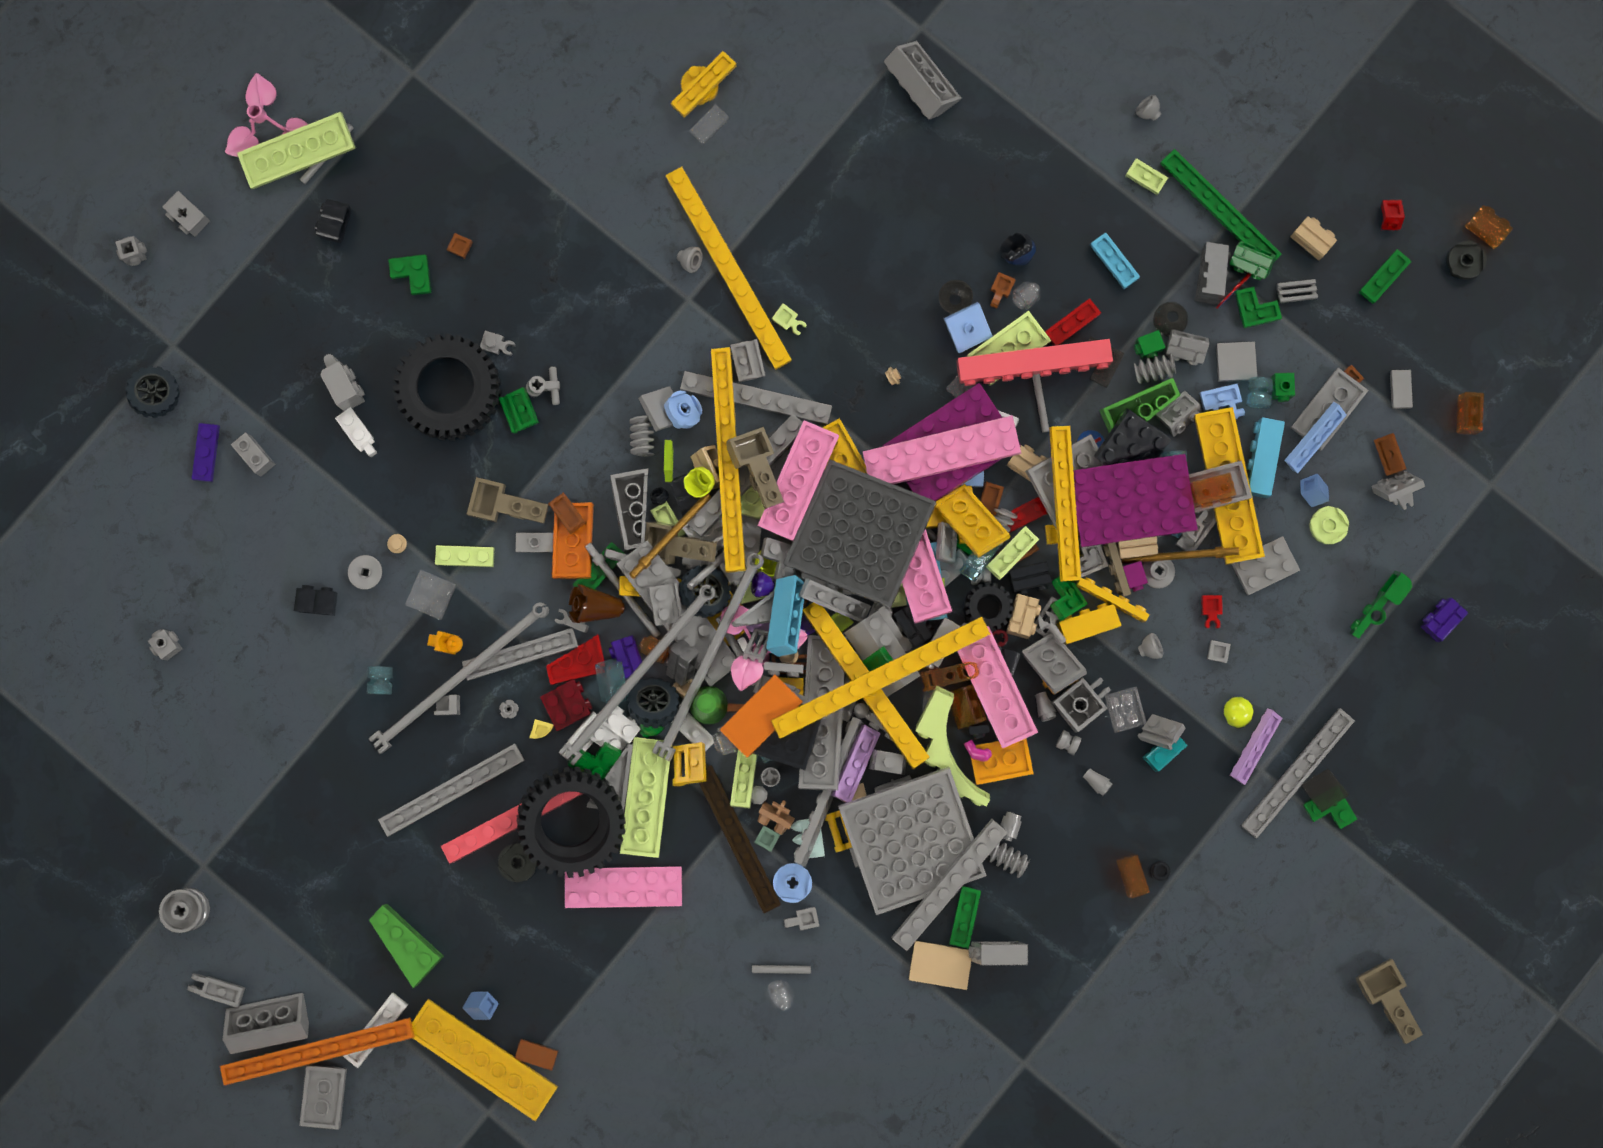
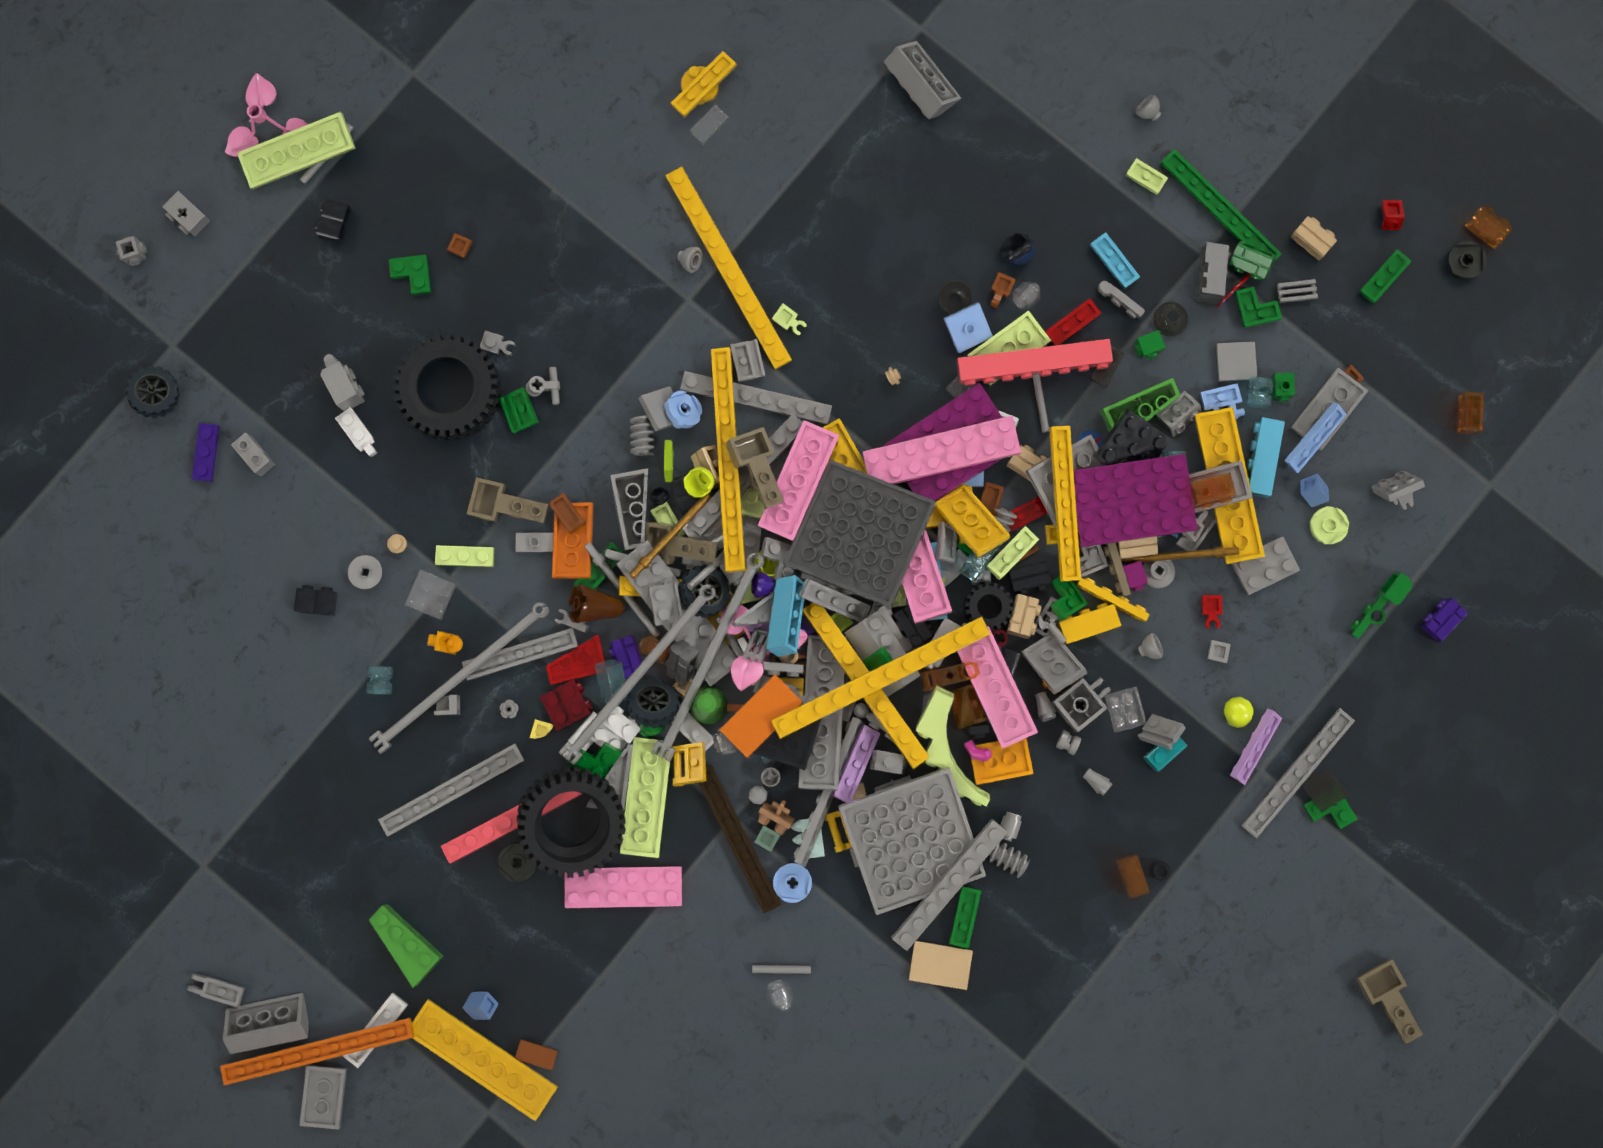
(164, 644): light grey brick -> none
(173, 914): light grey wheel -> none
(743, 780): yellowish green plate -> none
(805, 918): light grey plate -> none
(999, 953): light grey window -> none
(1121, 299): none -> light grey hinge
(1155, 369): light grey piece -> none
(1187, 347): light grey brick -> none
(1390, 454): dark orange plate -> none
(1401, 389): light grey tile -> none

